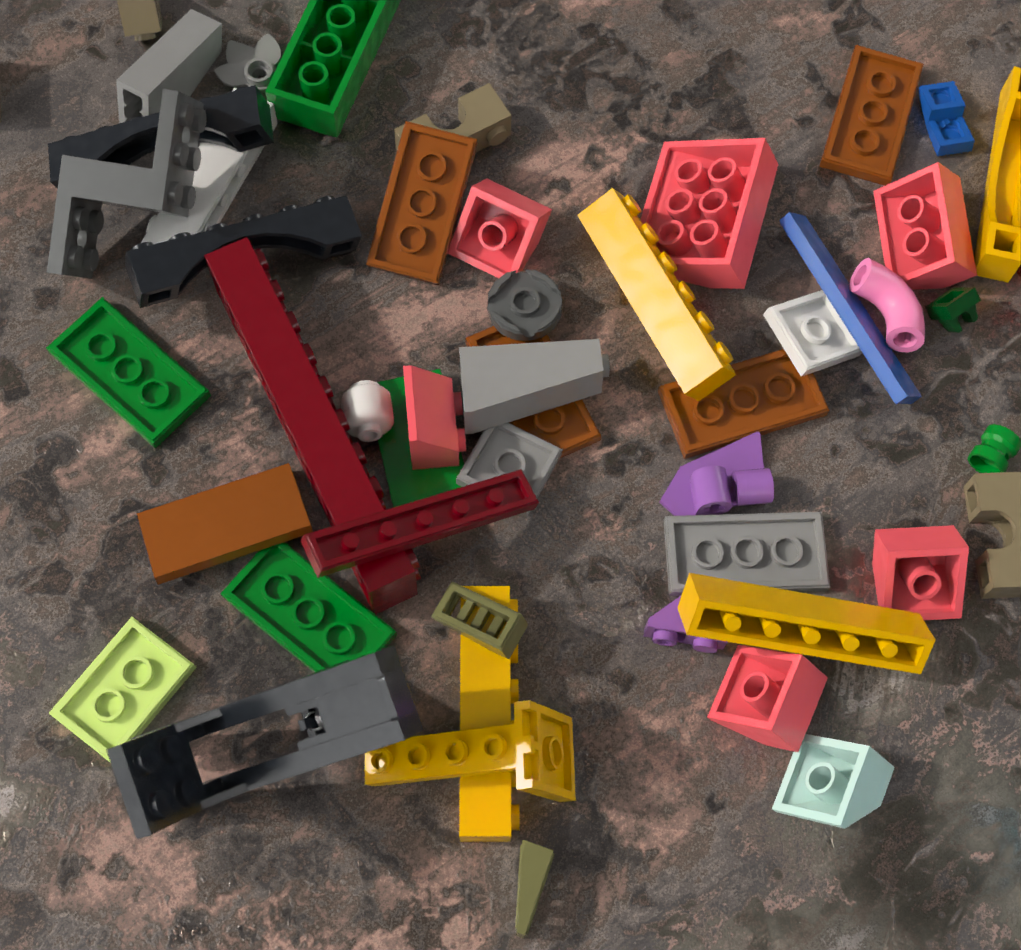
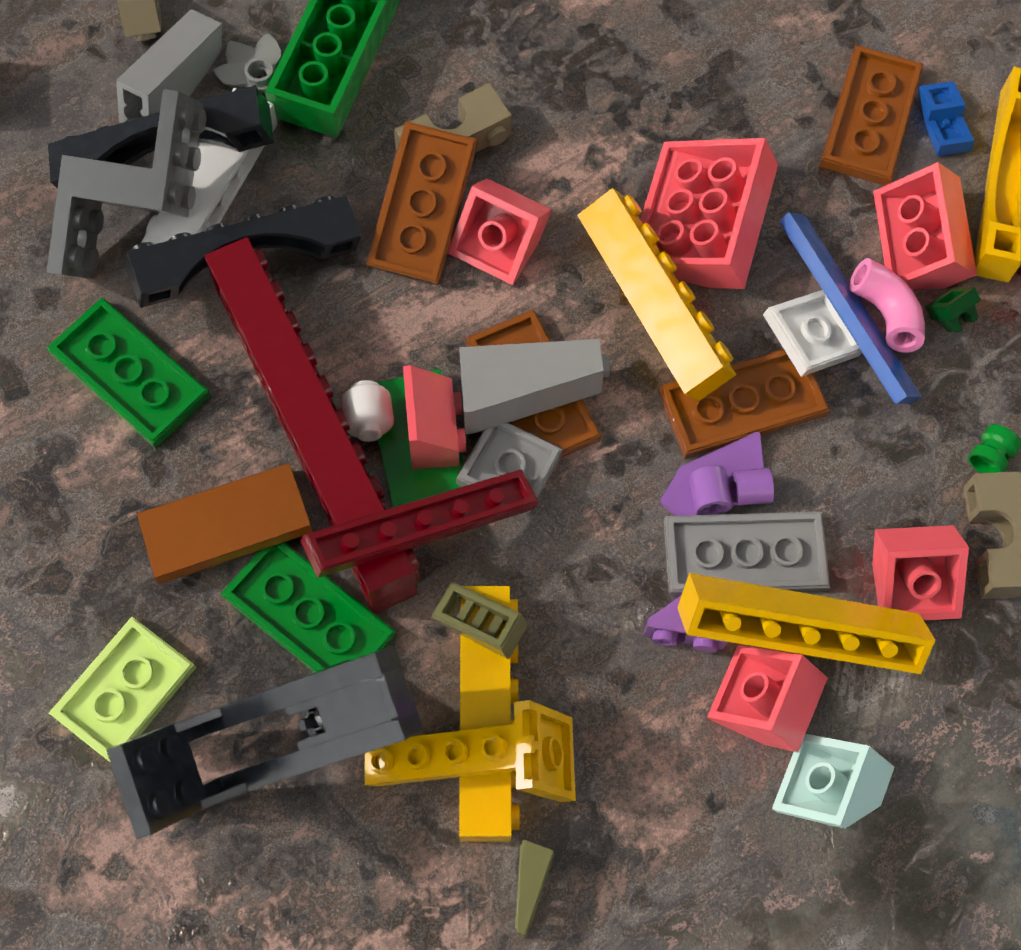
(524, 305): dark grey tile -> none

